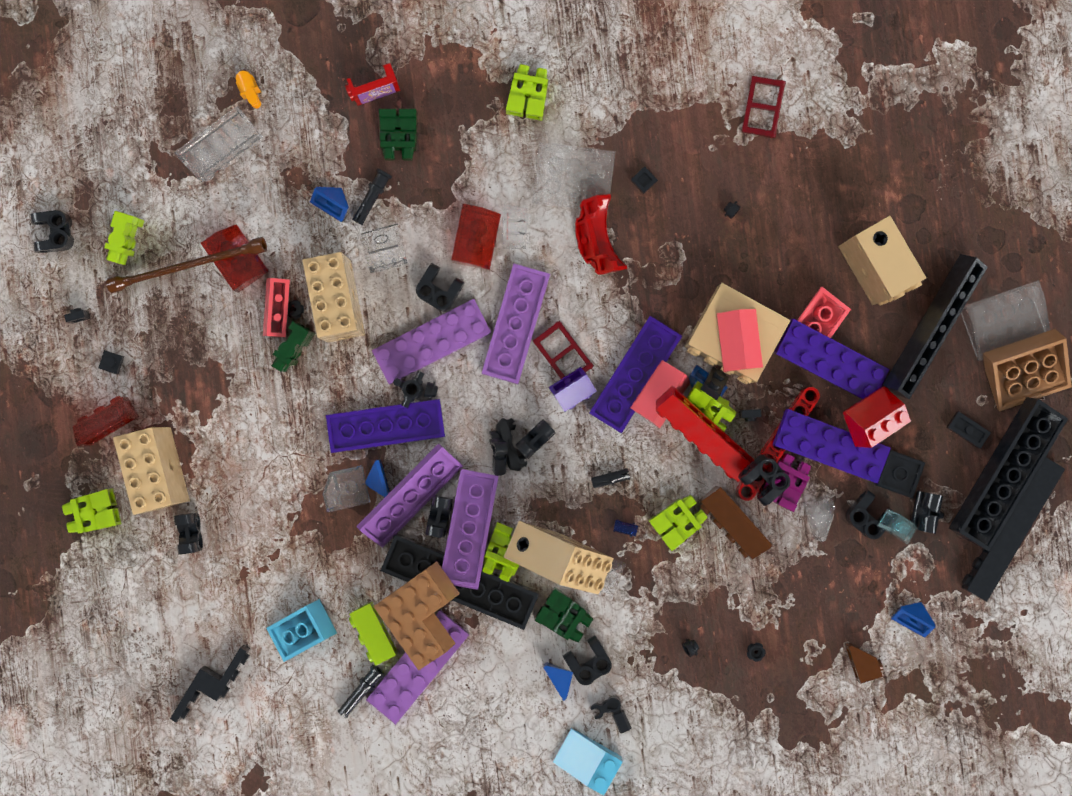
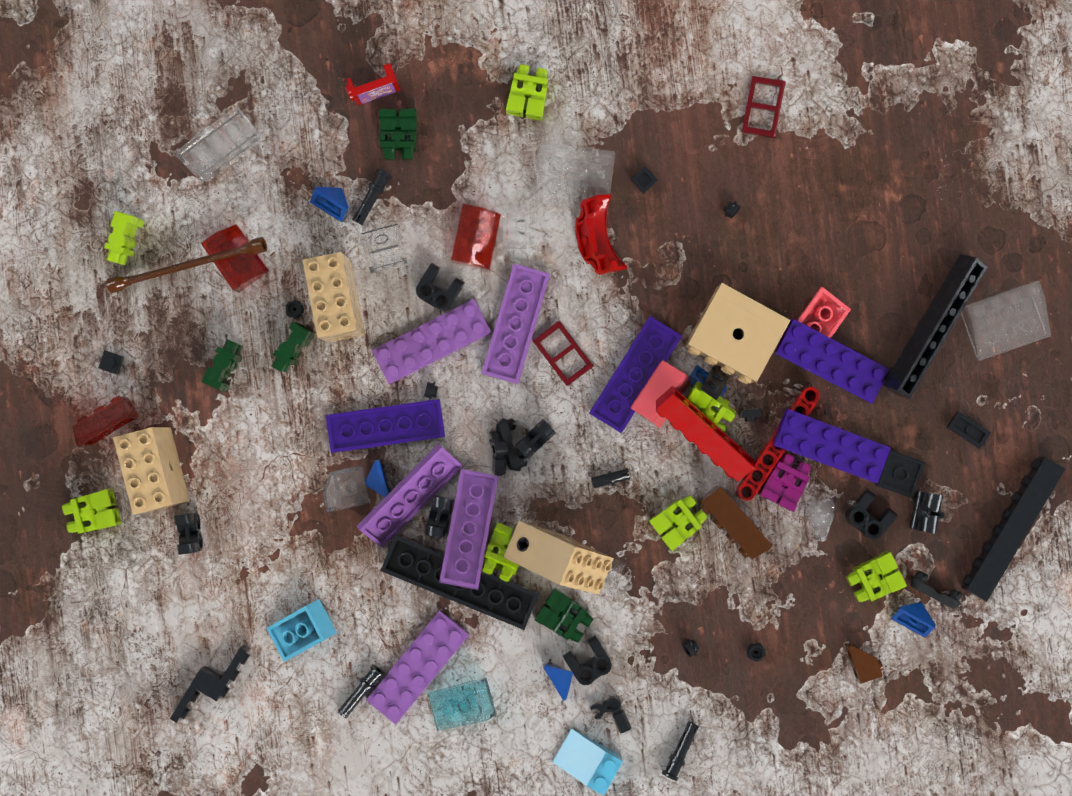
(56, 232): black piece -> none
(77, 315): black plate -> none
(224, 364): none -> dark green hips
(248, 88): light orange arm -> none
(276, 307): coral brick -> none
(373, 633): lime brick -> none
(408, 398): black pin -> none
(412, 618): medium nougat piece -> none
(462, 704): none -> clear light blue slope
(572, 389): brick -> none
(625, 528): clear blue pin -> none
(677, 758): none -> black pin
(739, 340): coral slope -> none
(772, 490): black piece -> none
(875, 418): red slope -> none
(882, 262): tan gear -> none
(883, 584): none -> lime hips
(898, 526): clear light blue slope -> none
(951, 600): none -> black piece
(1008, 473): black slope -> none
(1028, 369): medium nougat slope -> none

